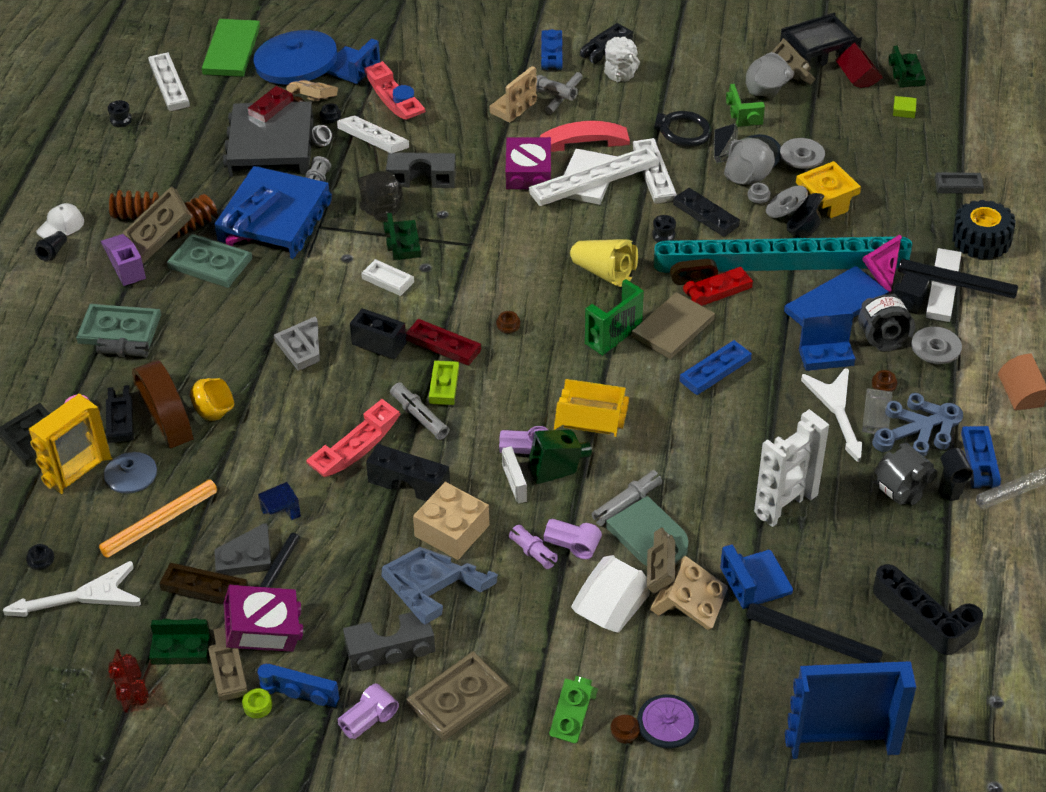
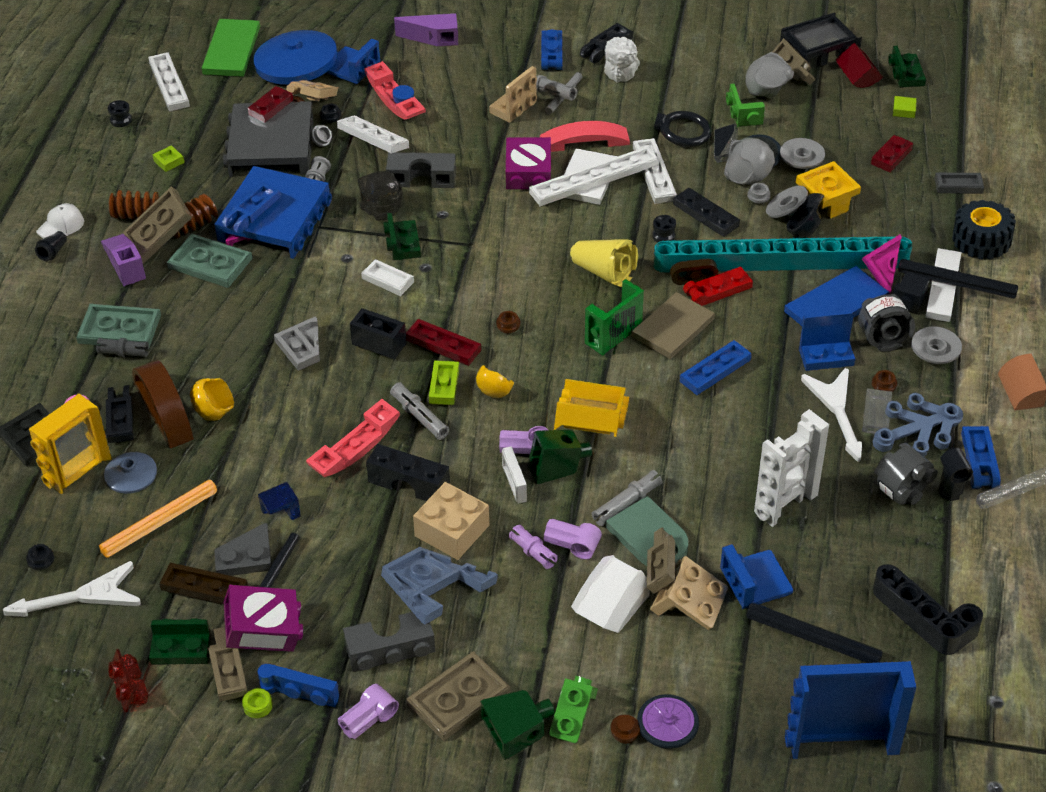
(168, 158): none -> lime tile
(428, 29): none -> medium lavender slope
(493, 383): none -> yellow hair
(515, 720): none -> dark green torso
(892, 153): none -> dark red plate

